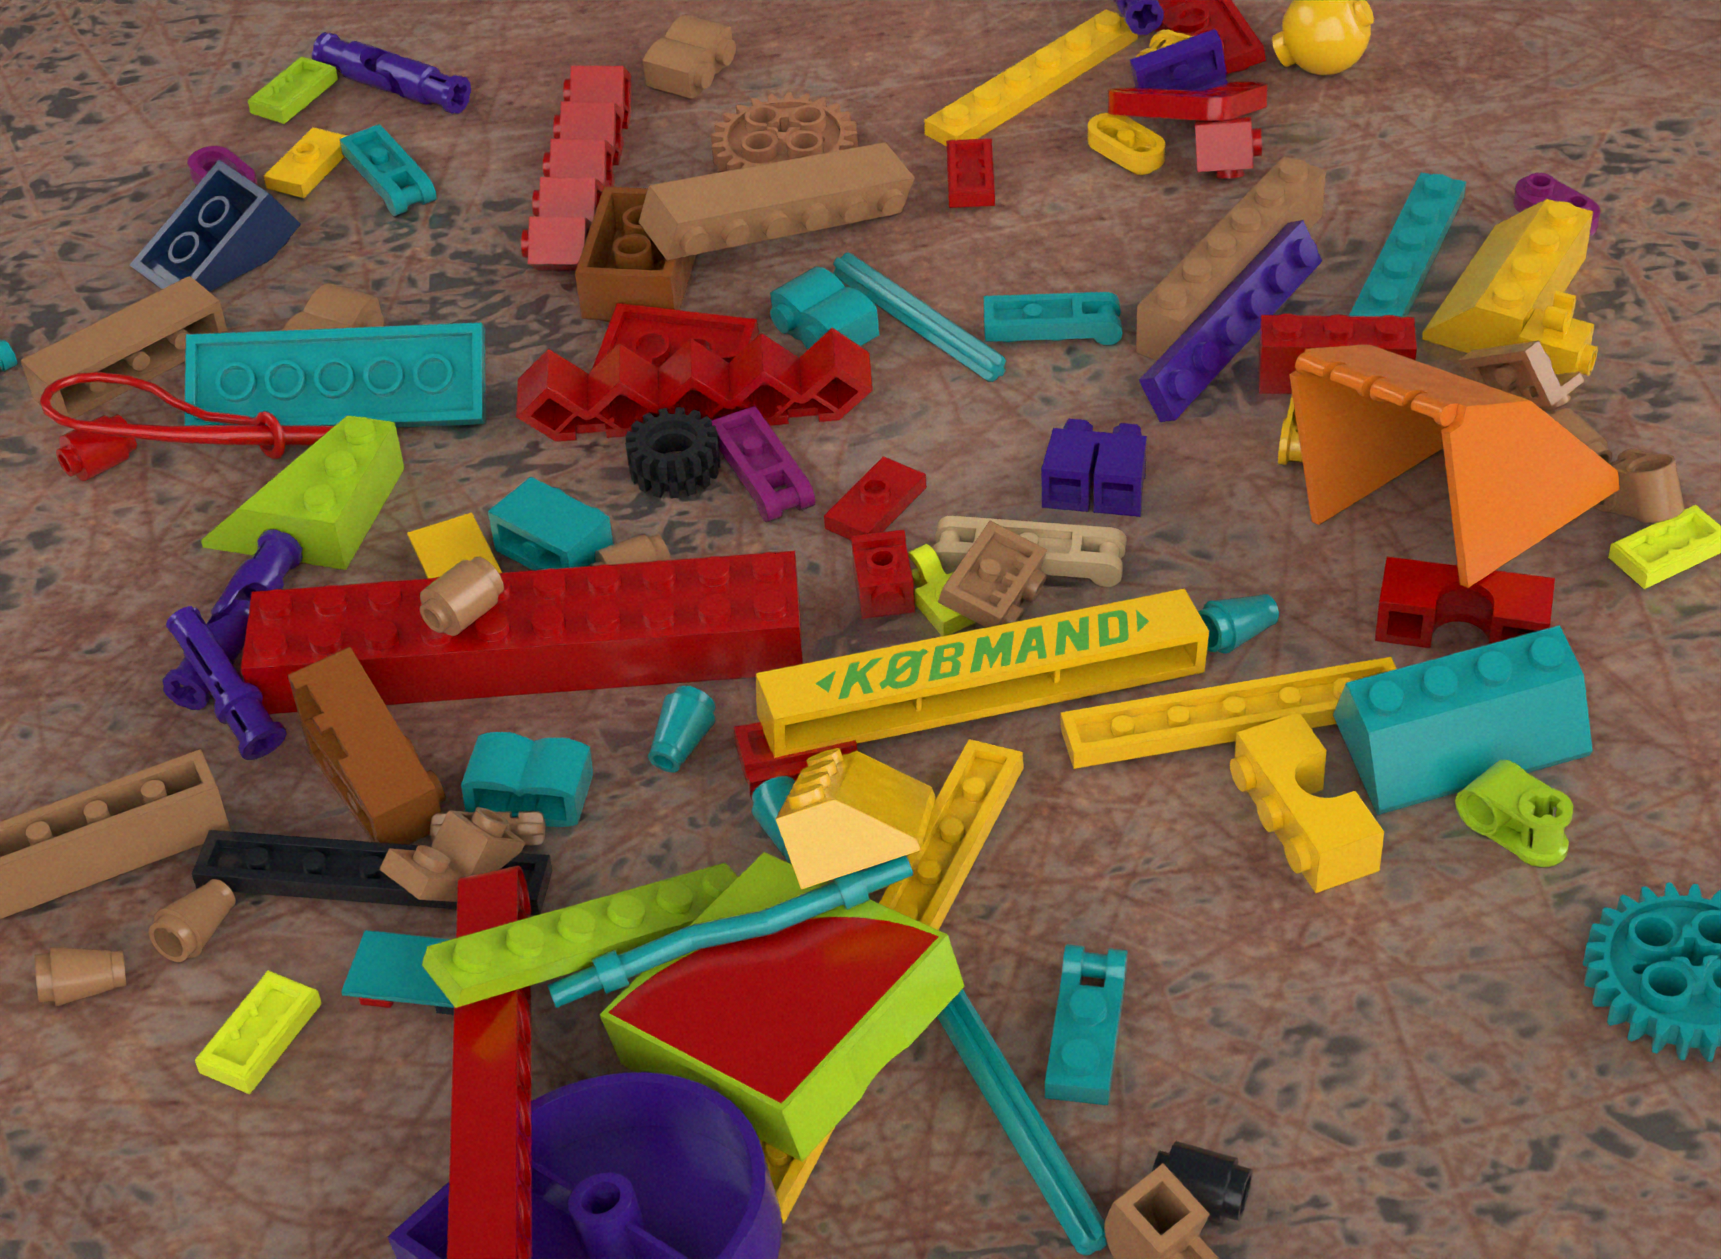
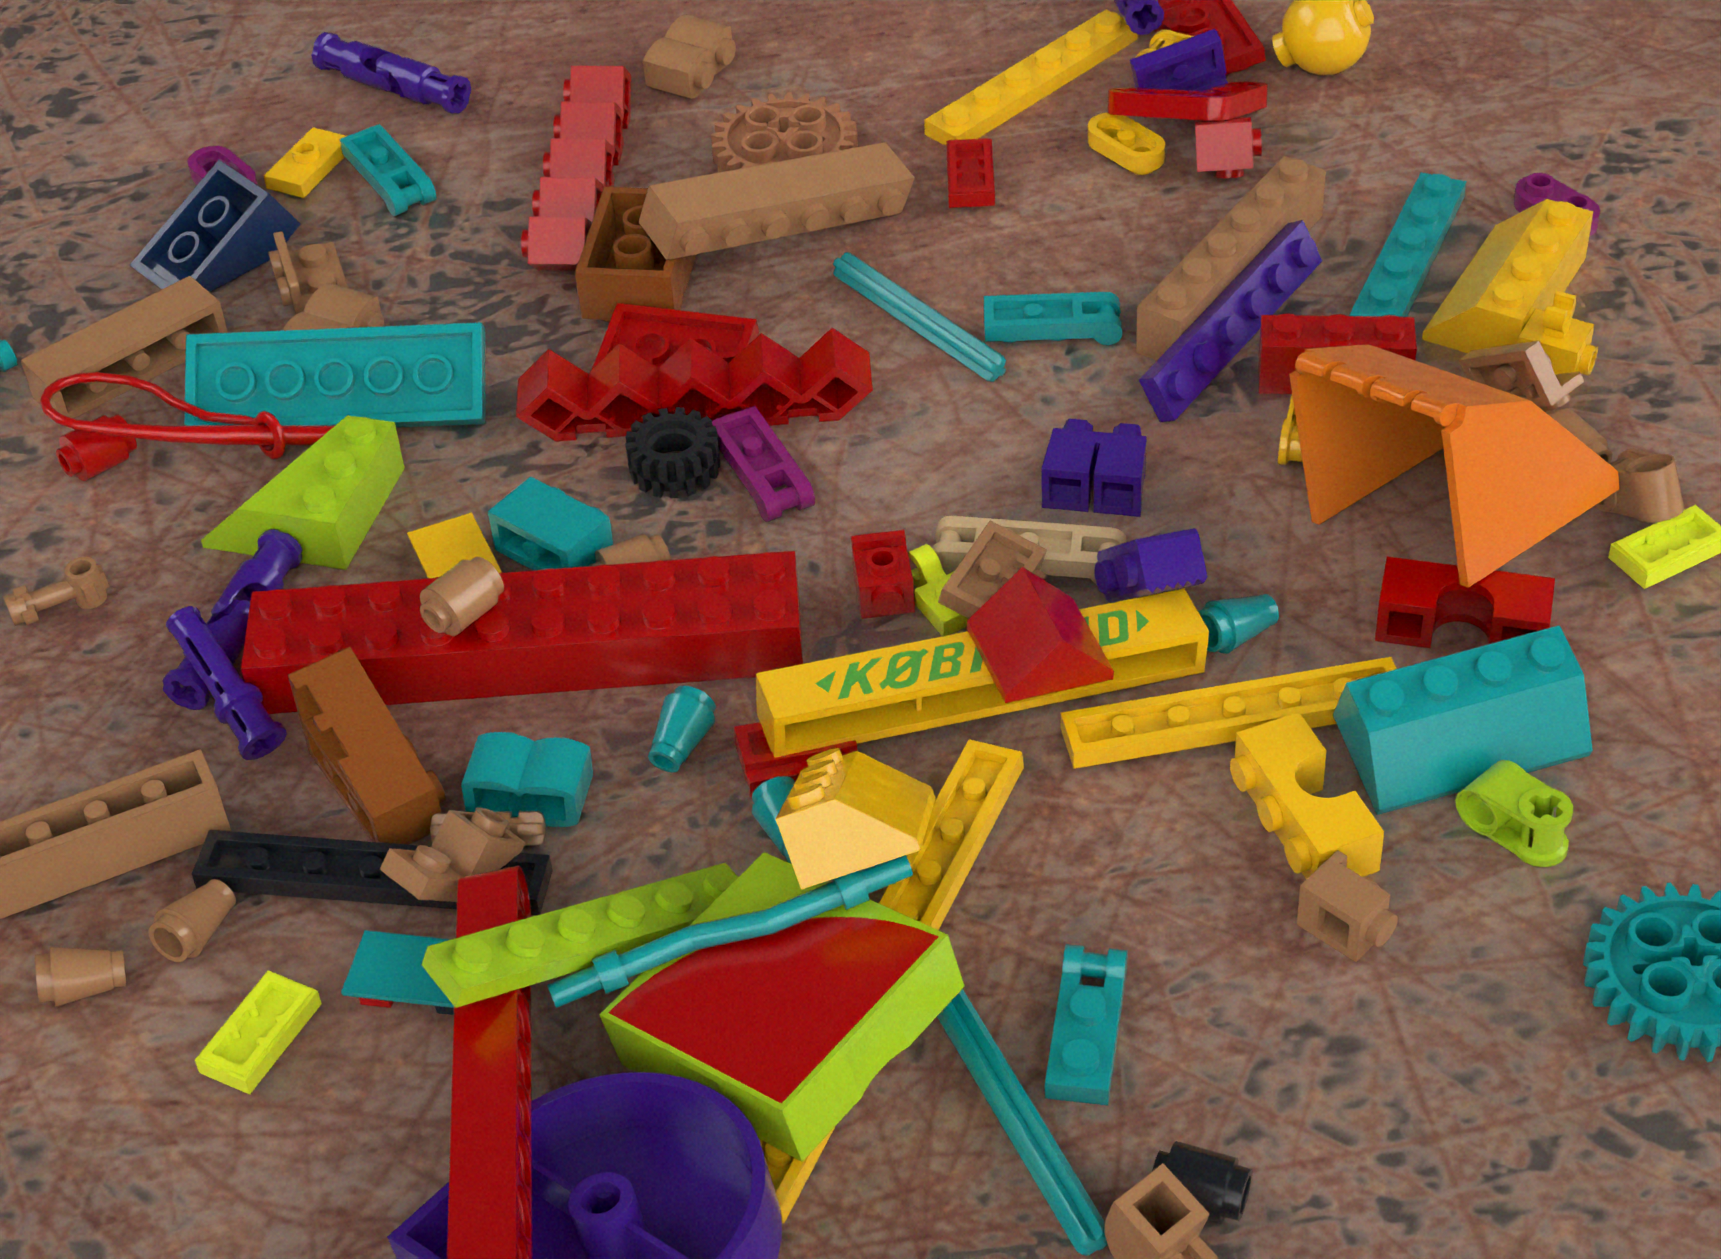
(84, 582): none -> medium nougat bar
(292, 90): lime plate -> none
(304, 270): none -> medium nougat bracket
(819, 301): teal brick -> none
(875, 499): red plate -> none
(1036, 640): none -> red slope
(1151, 566): none -> dark purple brick
(1345, 909): none -> medium nougat brick

